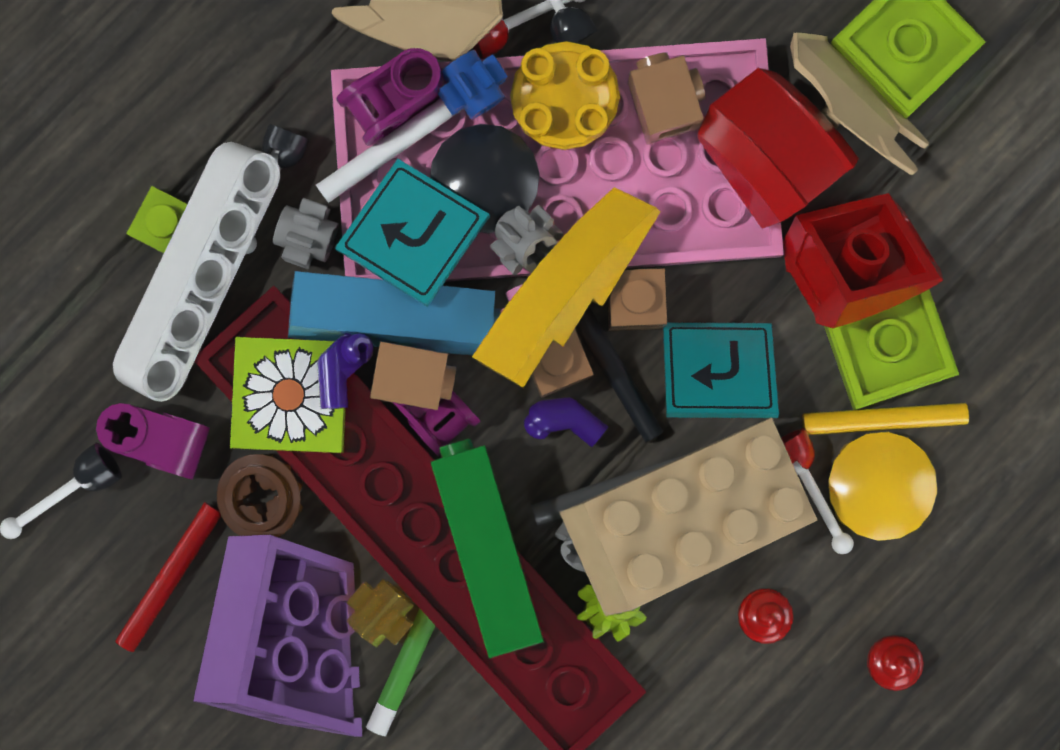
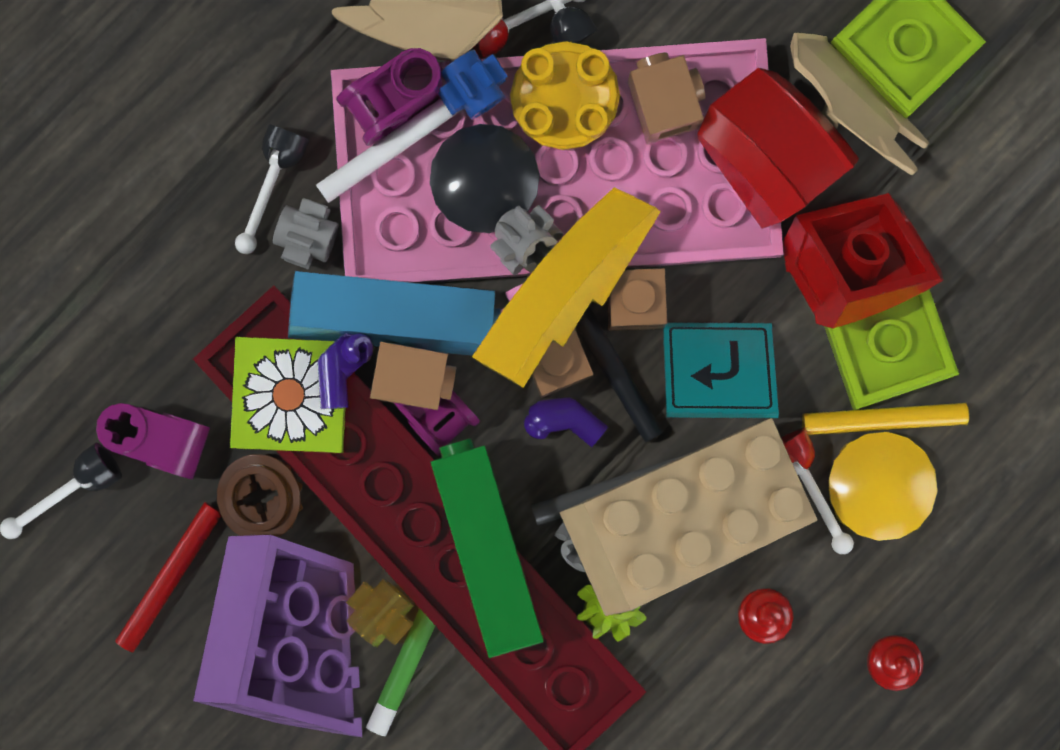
(157, 219): lime plate -> none
(196, 271): white beam -> none
(412, 232): teal piece -> none

